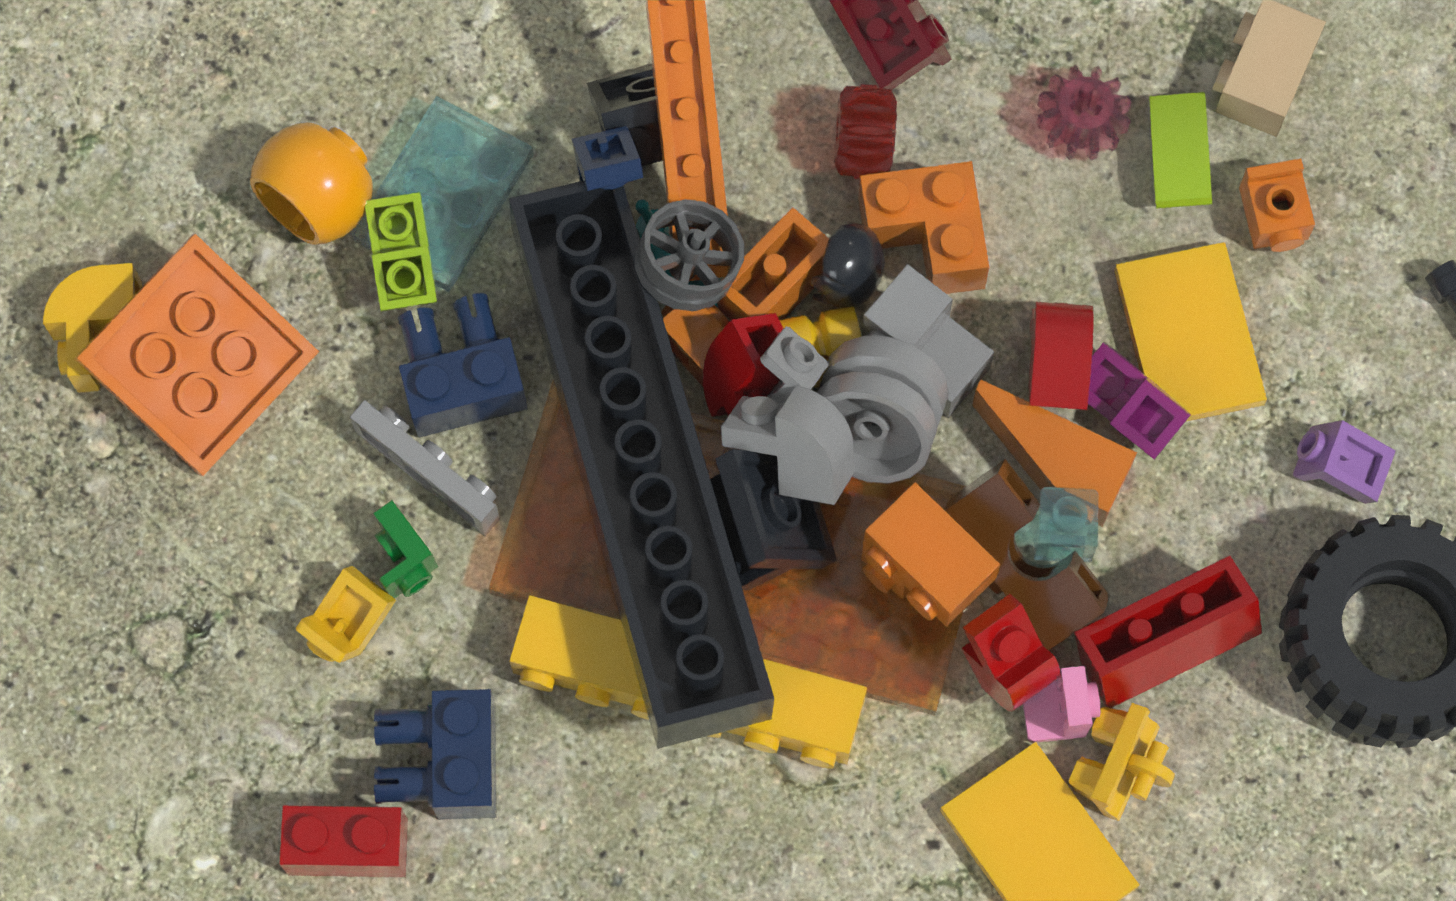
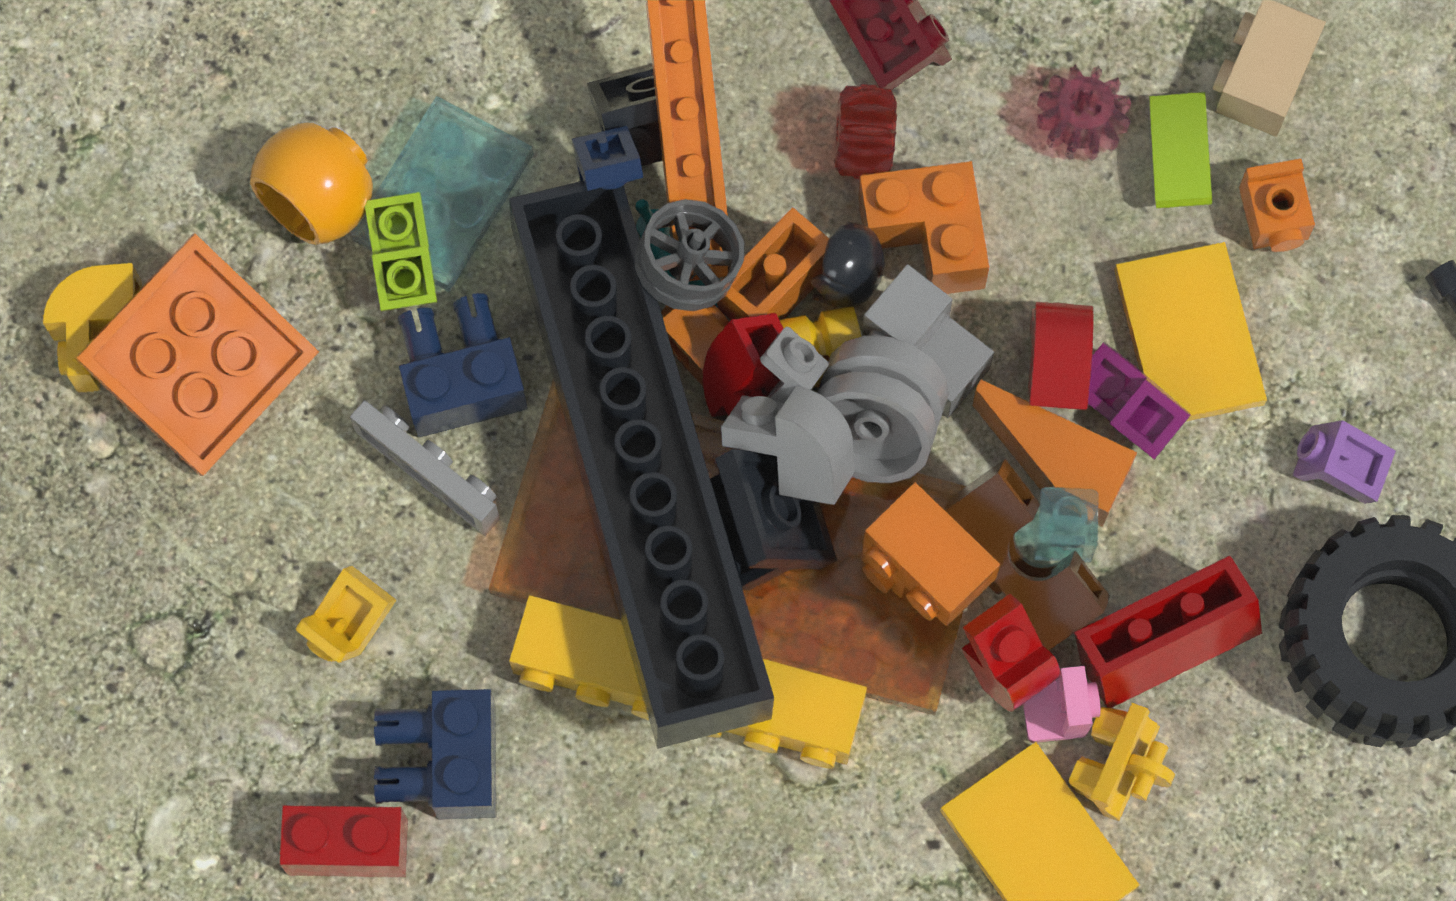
(399, 541): green bracket -> none

